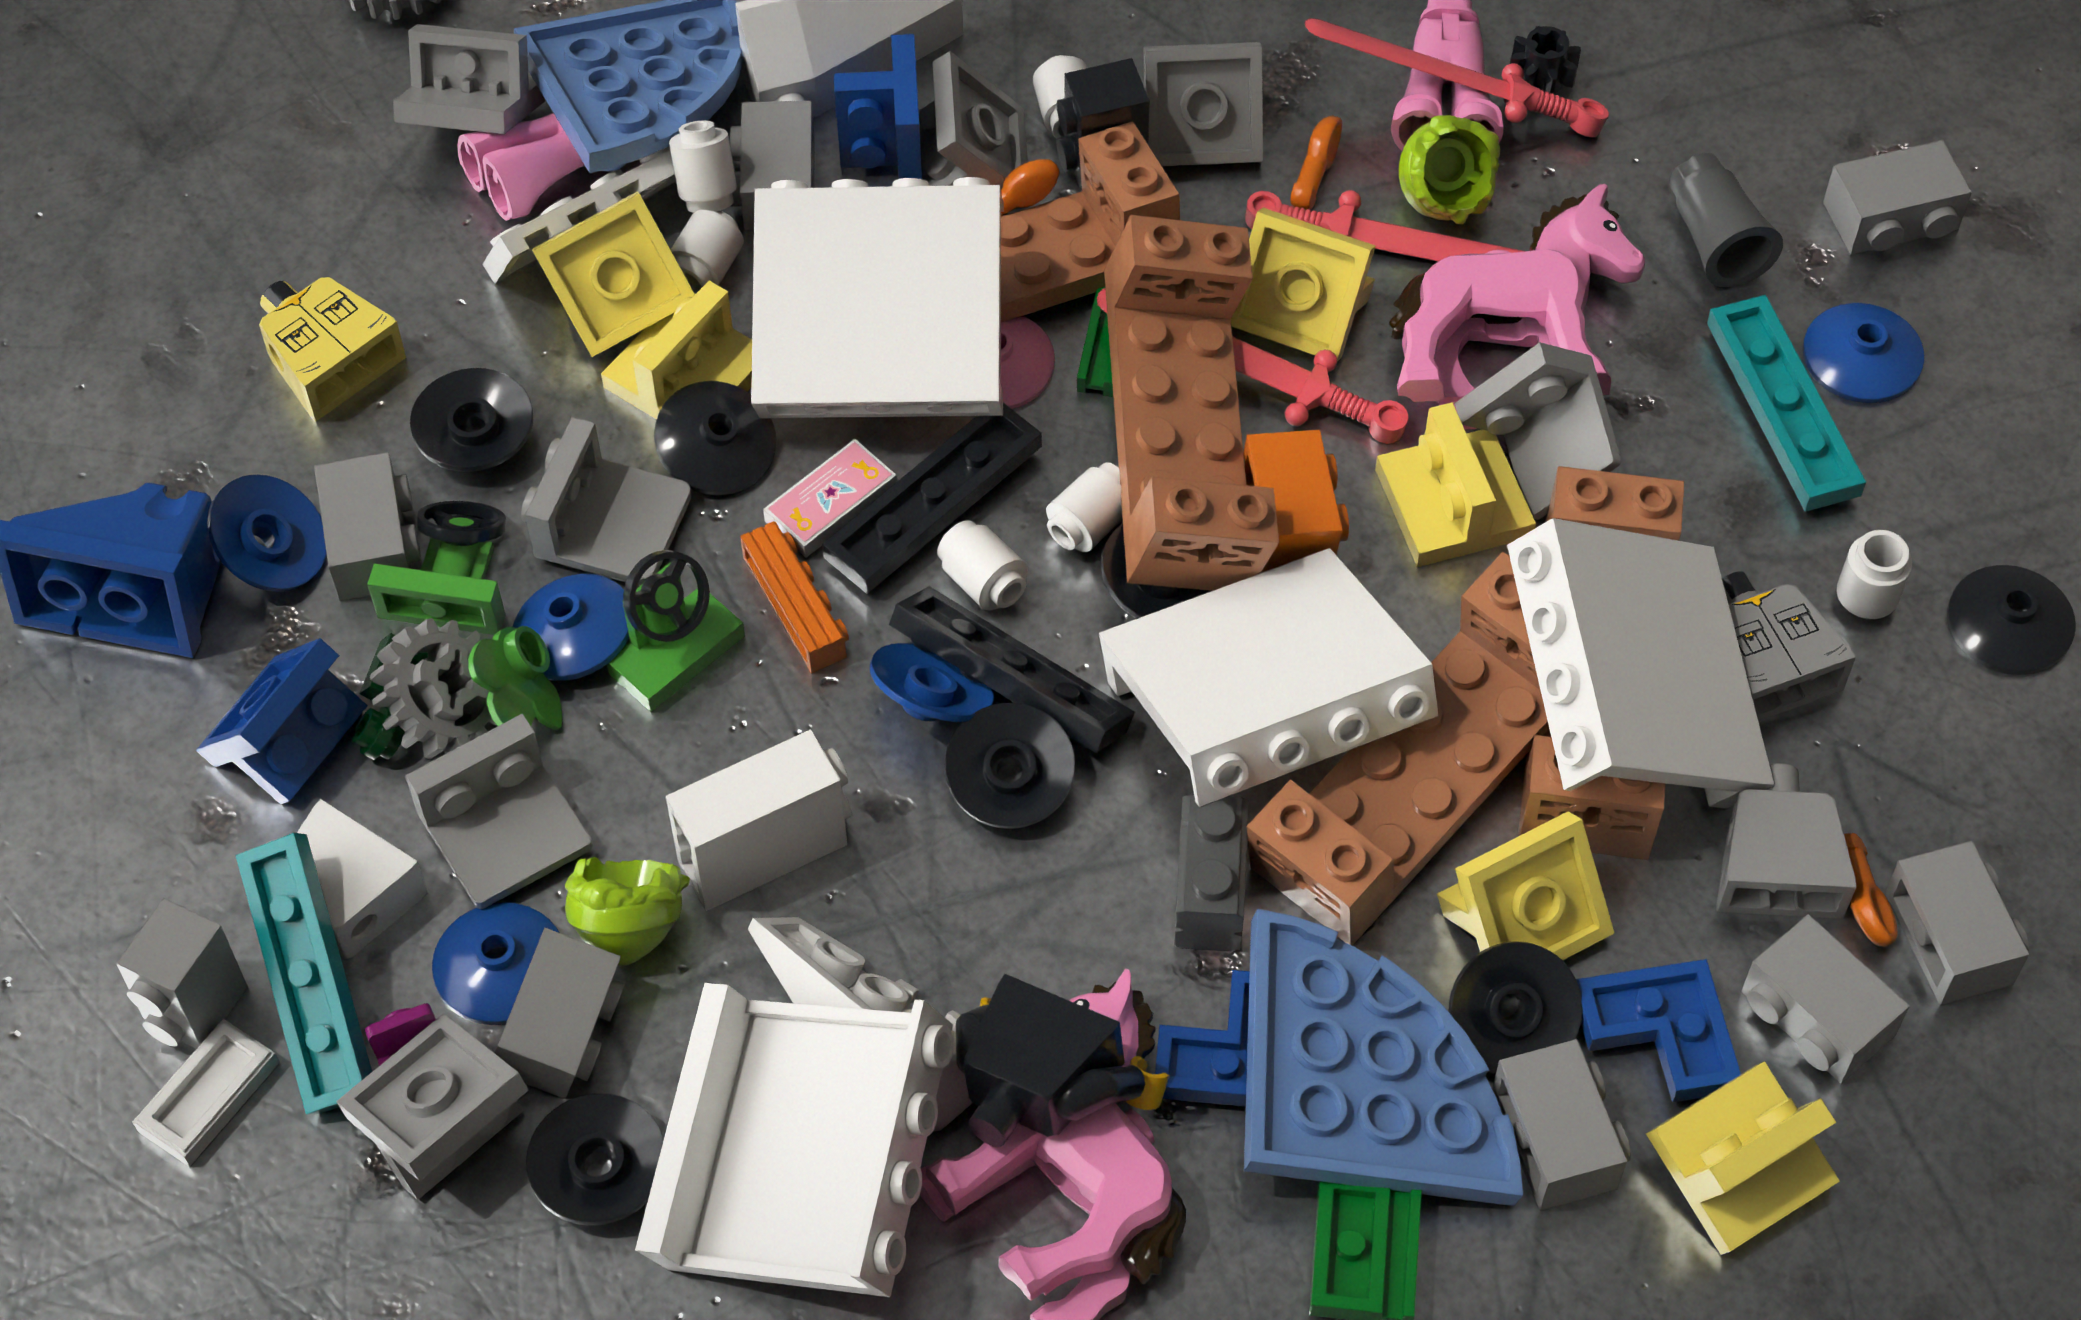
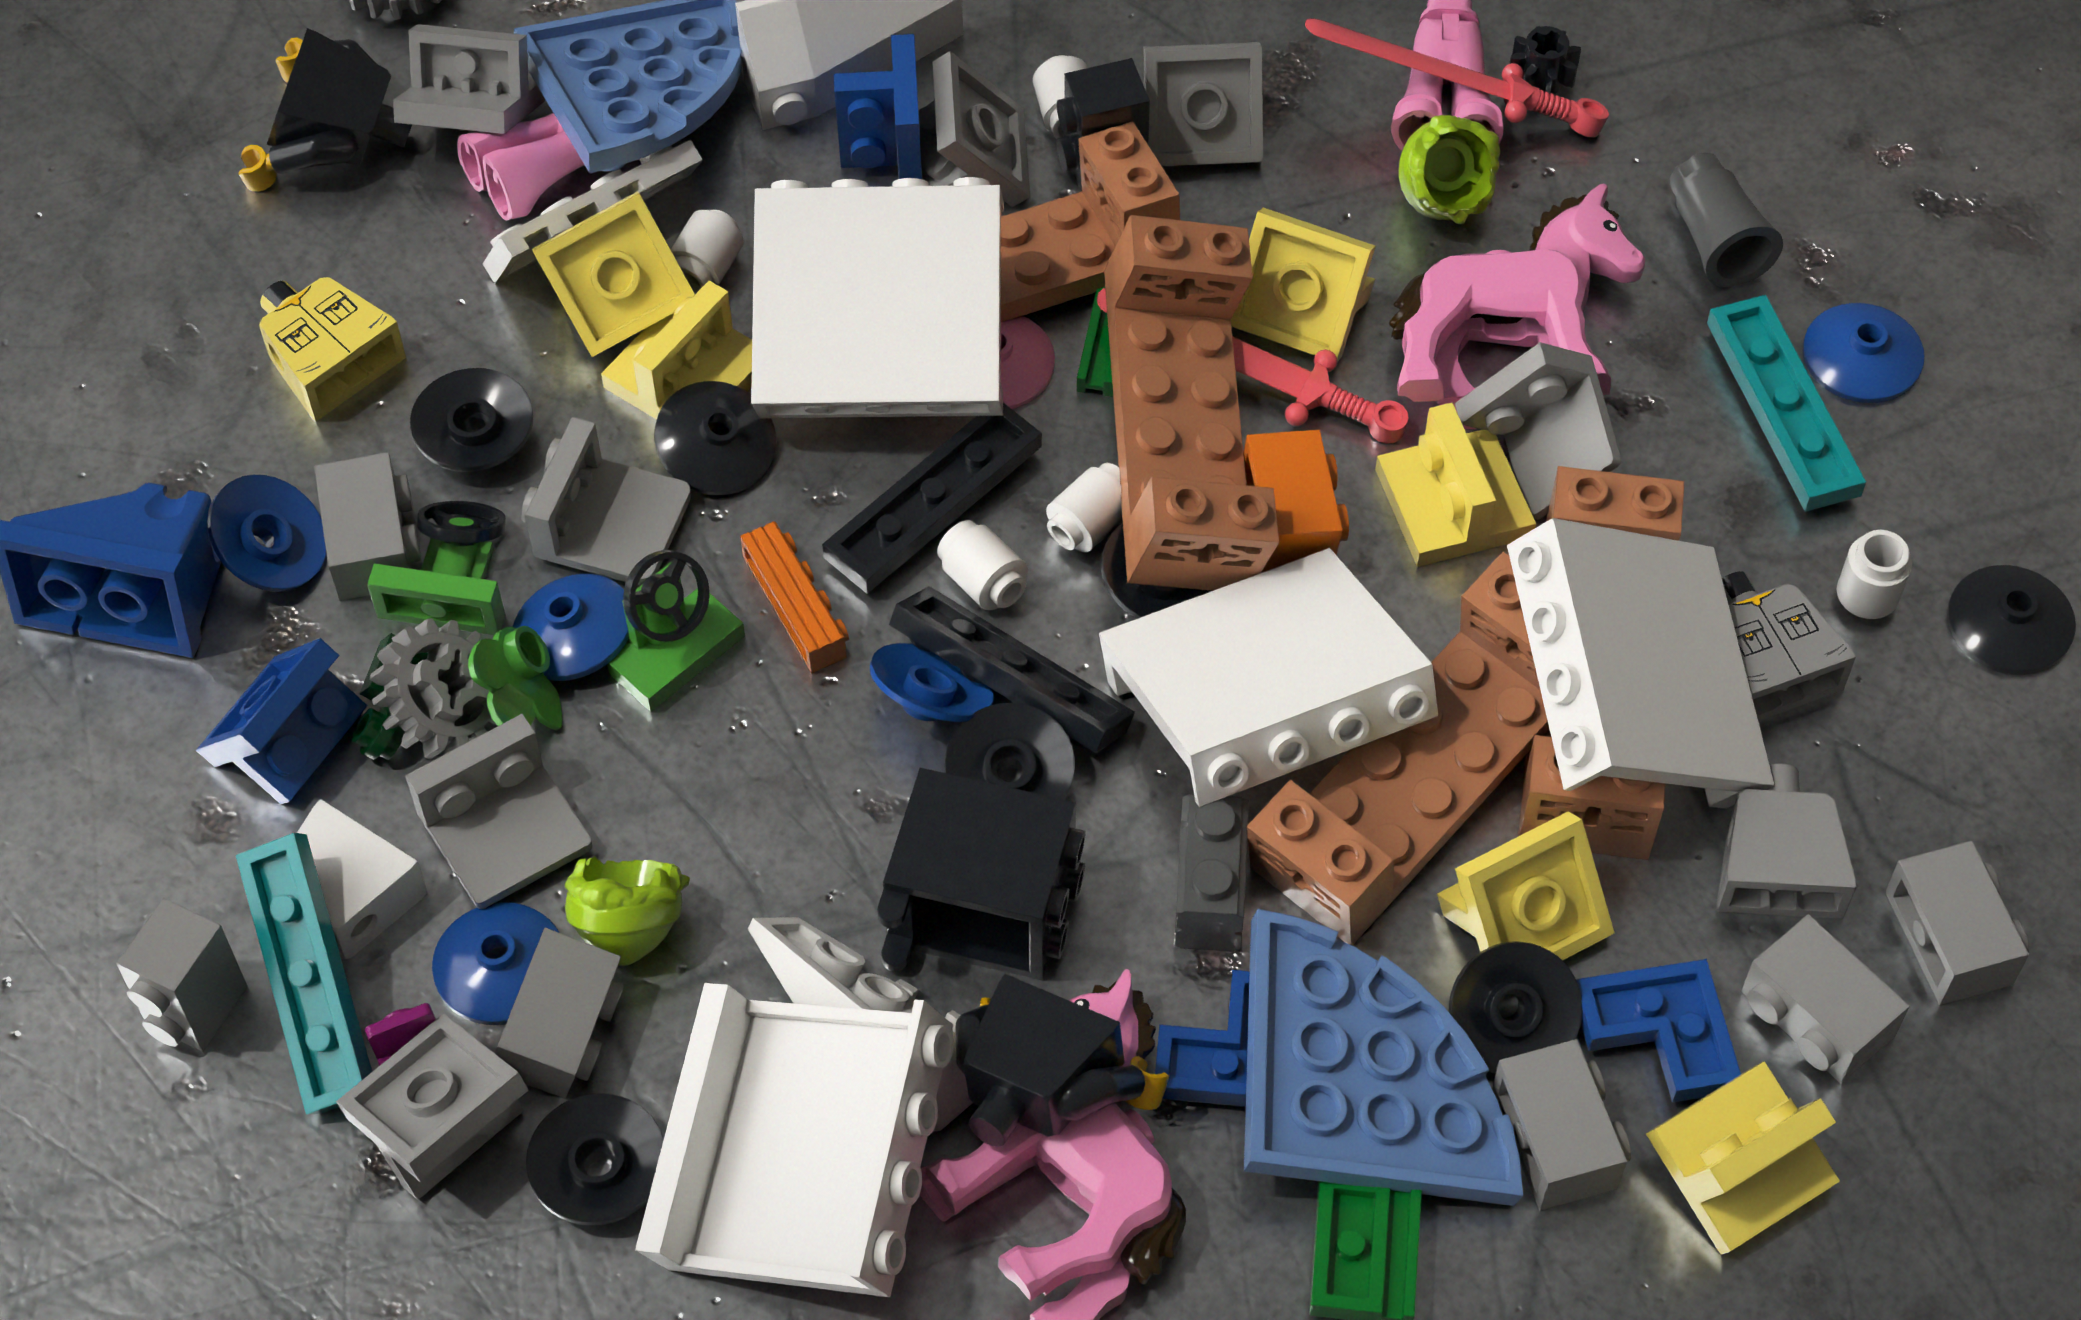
(206, 1092): white tile -> none
(325, 111): none -> black torso
(703, 166): white brick -> none
(760, 818): white brick -> none
(772, 146): light grey brick -> none
(830, 496): tile -> none
(981, 876): none -> black container
(1029, 184): orange piece -> none
(1320, 157): orange piece -> none
(1382, 235): coral sword -> none
(1868, 901): orange piece -> none
(1896, 197): light grey brick -> none

